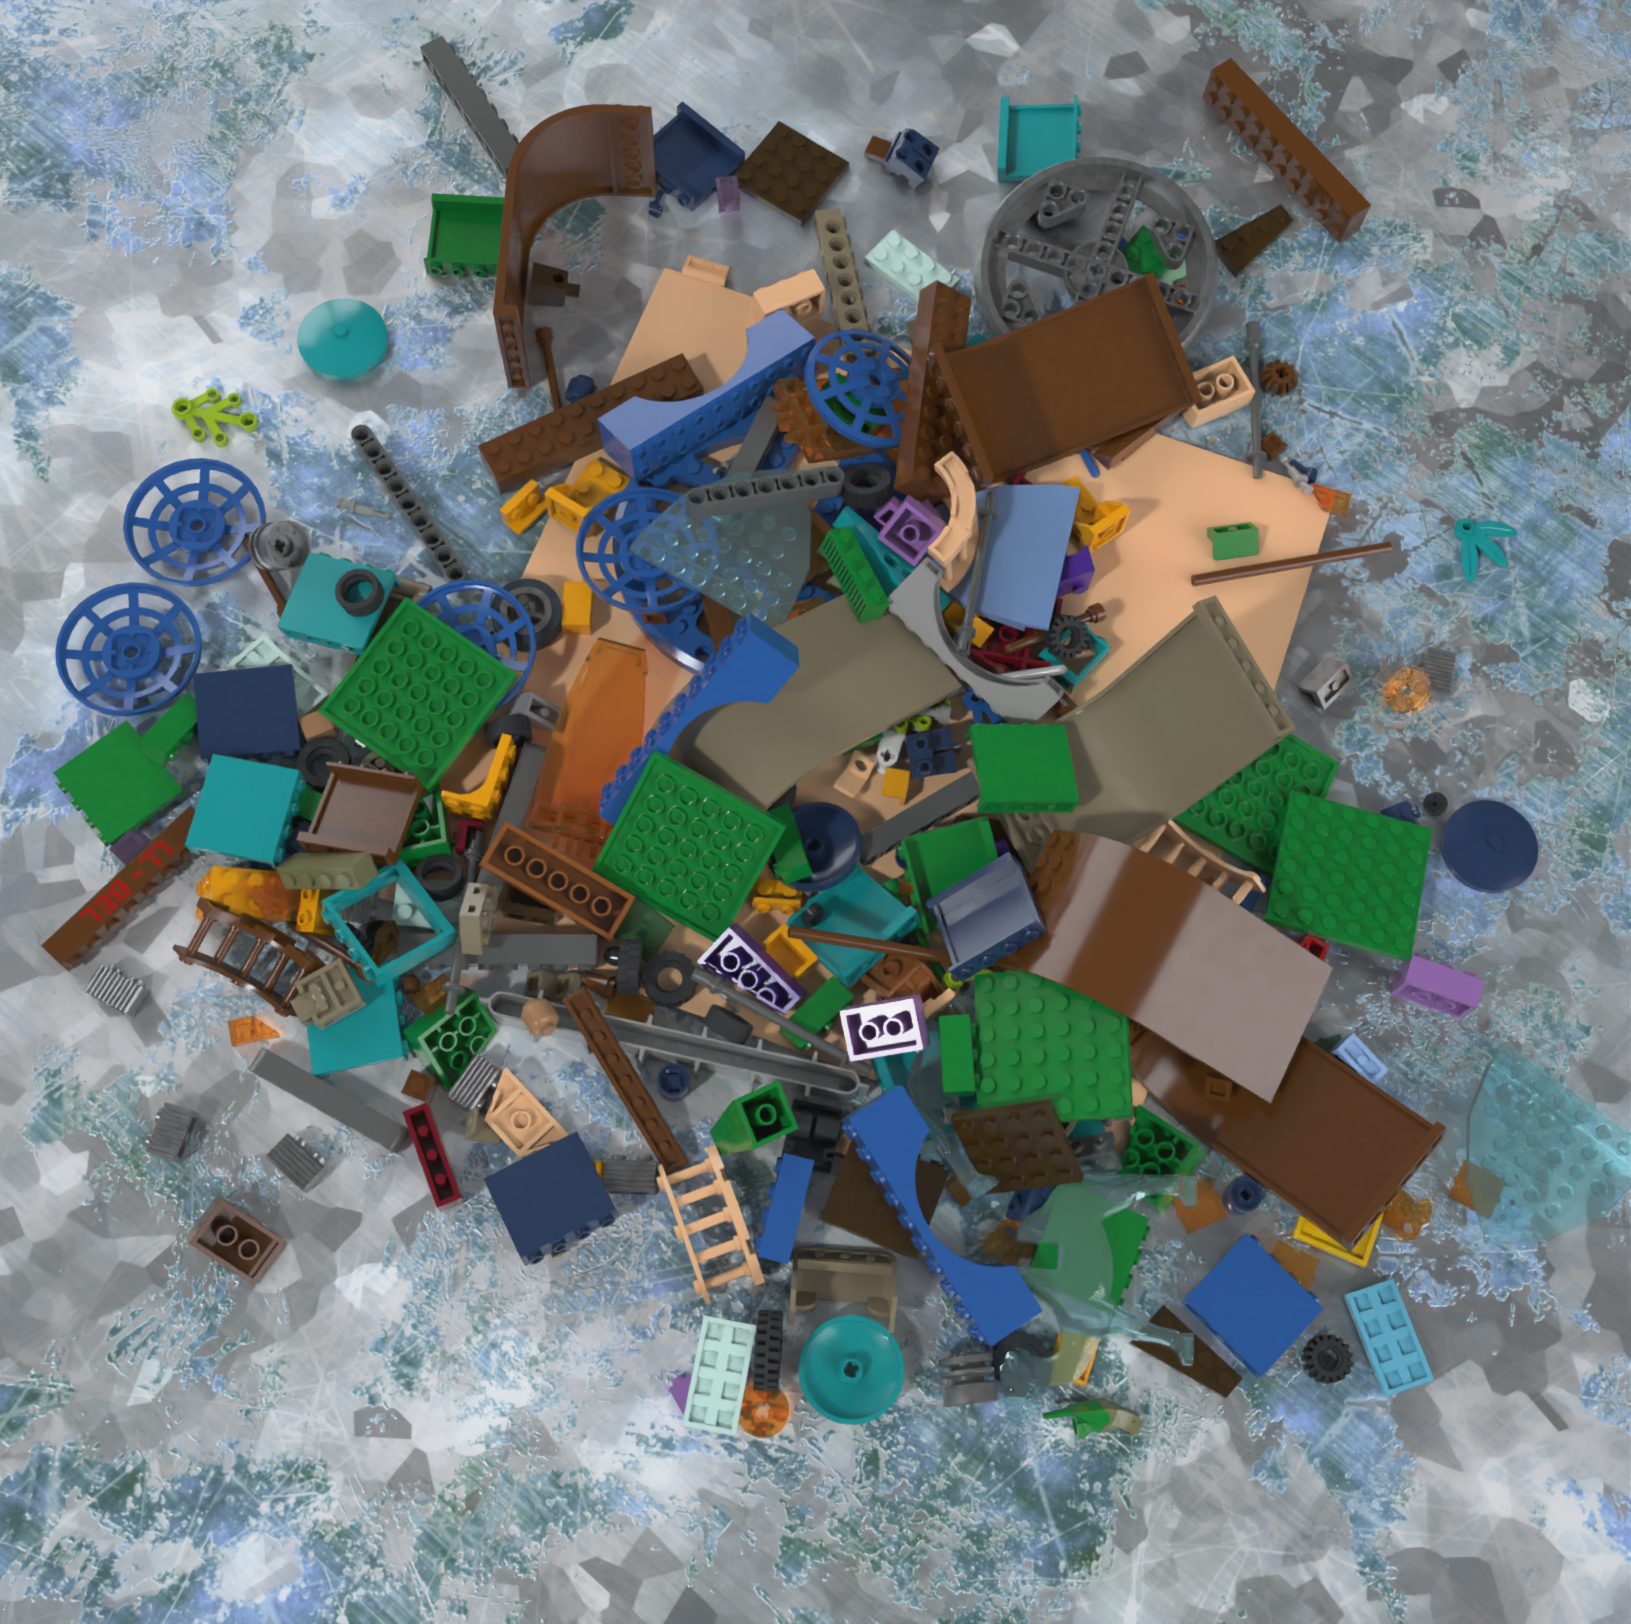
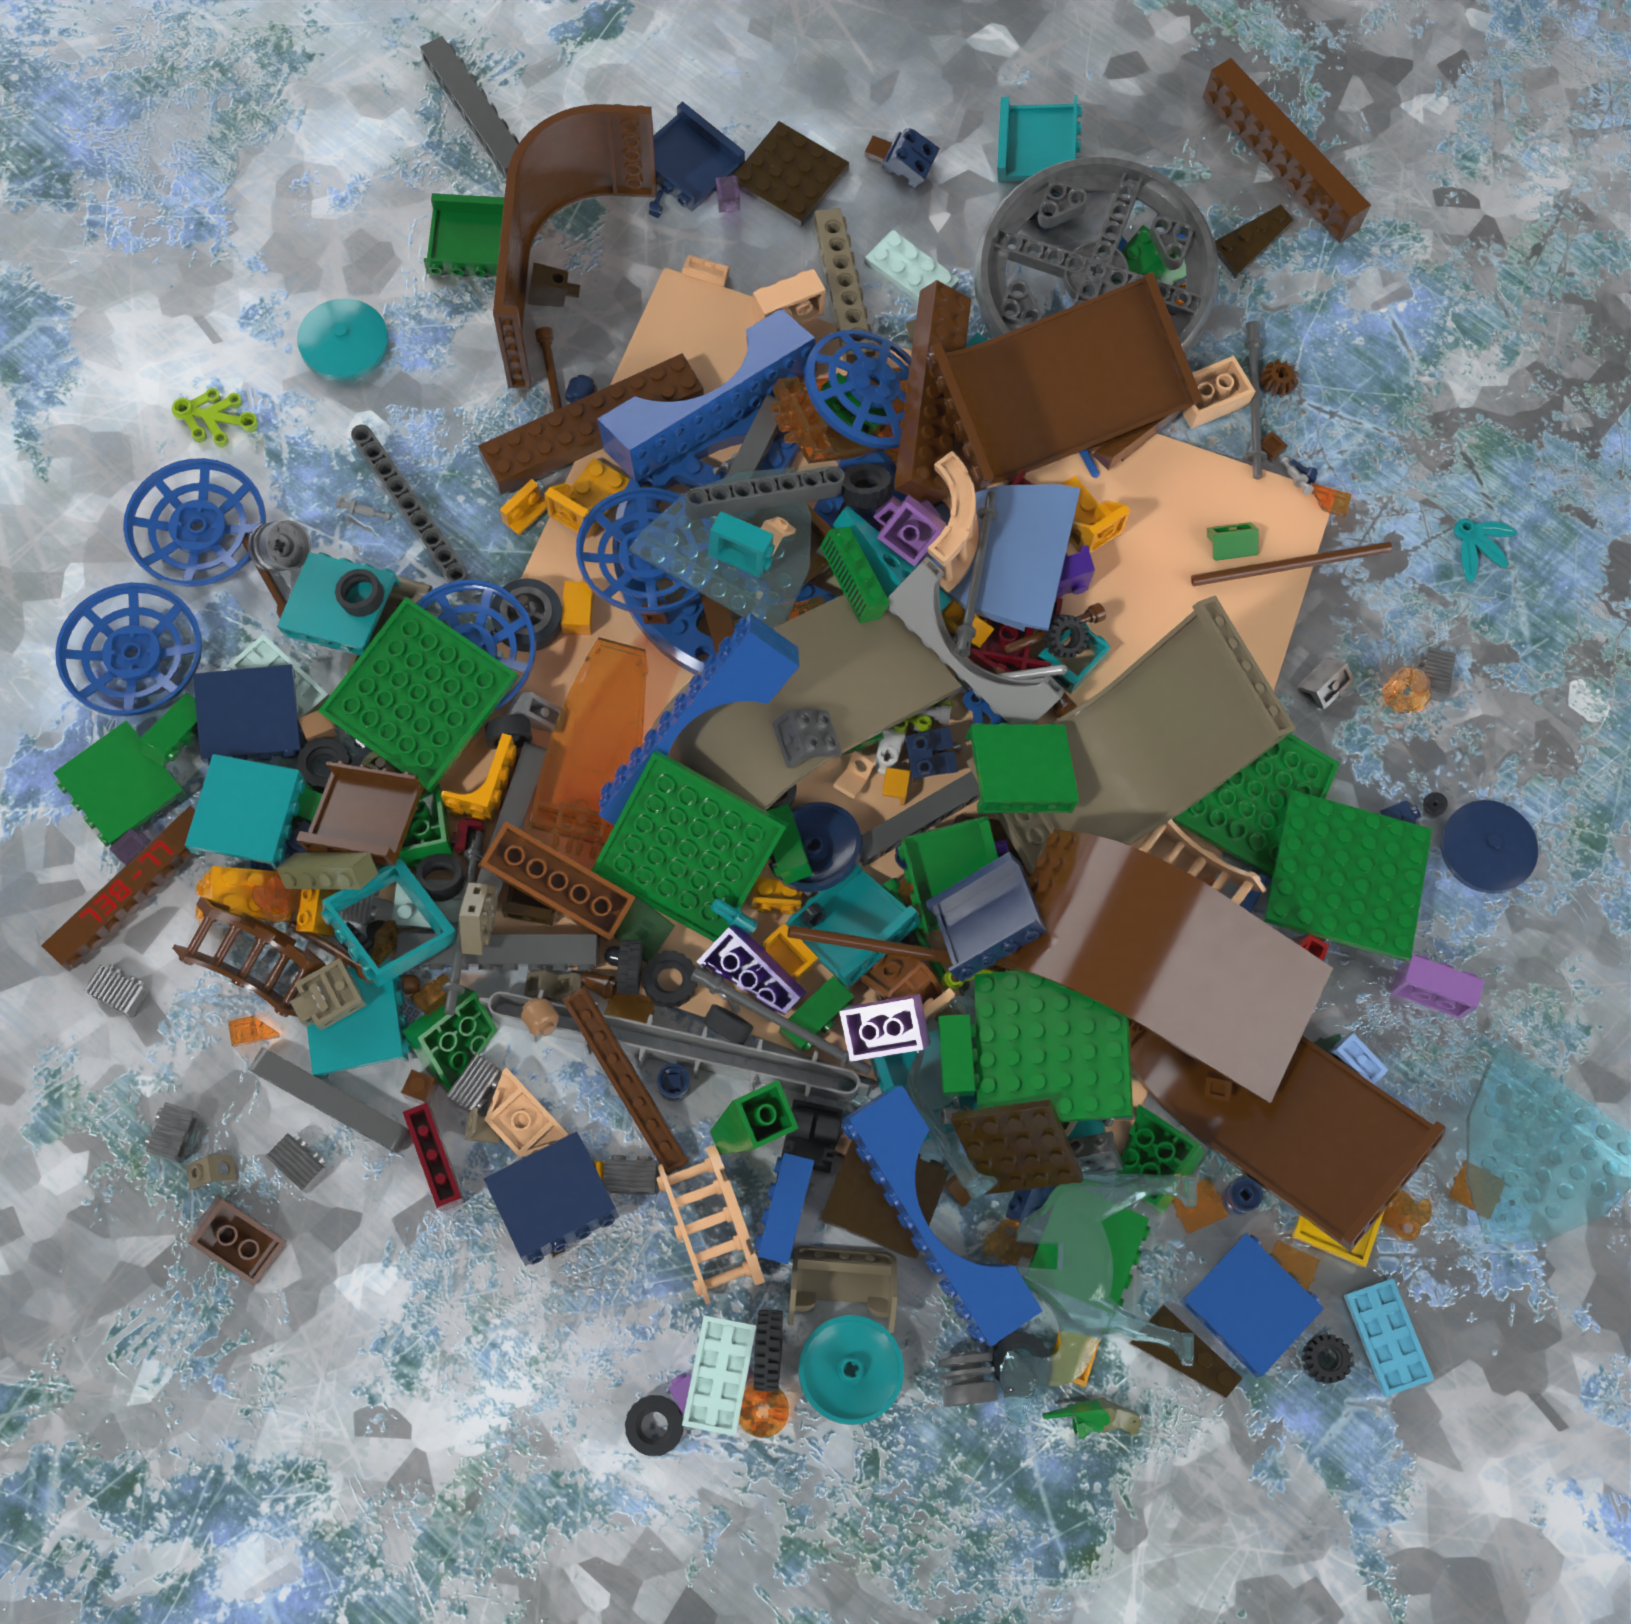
(206, 1171): none -> dark tan bracket
(633, 1422): none -> black tyre
(734, 916): none -> teal axle
(741, 544): none -> teal window
(778, 527): none -> light nougat bracket
(806, 735): none -> flat silver bracket

